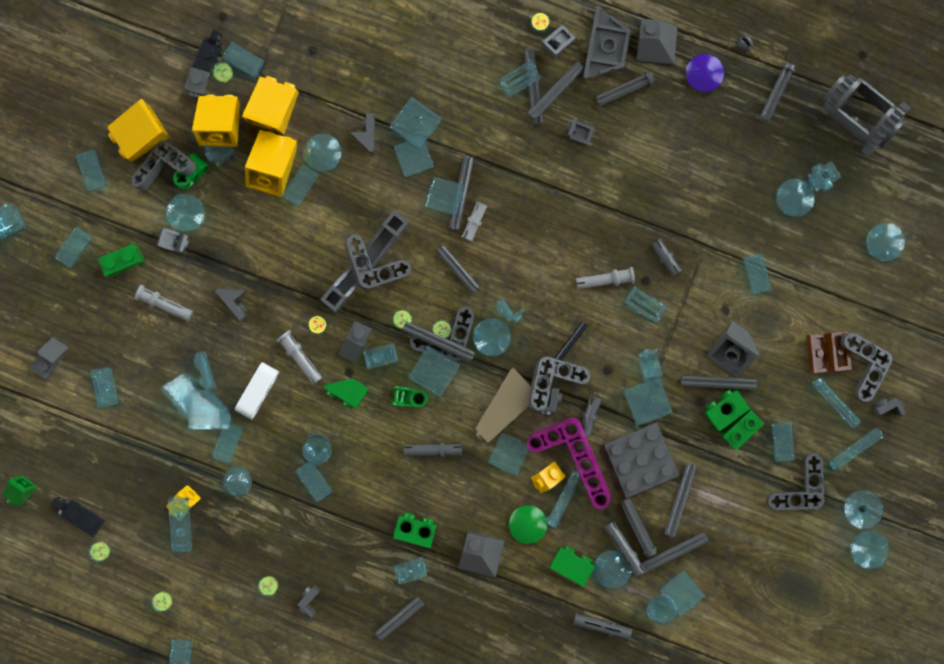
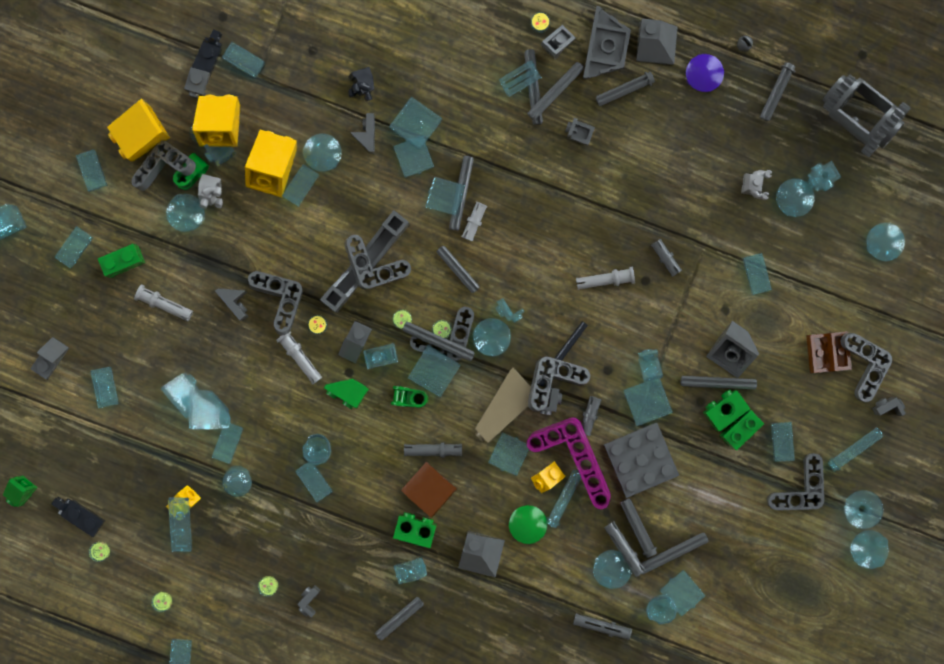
(172, 240): dark grey bracket -> none
(201, 363): clear light blue plate -> none
(208, 190): none -> light grey piece
(222, 72): clear light blue tile -> none
(256, 390): white beam -> none
(271, 105): yellow slope -> none
(282, 292): none -> dark grey beam
(362, 83): none -> black piece
(428, 489): none -> reddish brown slope
(571, 565): green brick -> none
(649, 298): clear light blue tile -> none
(680, 499): dark grey axle -> none
(753, 184): none -> light grey piece
(820, 385): clear light blue axle -> none

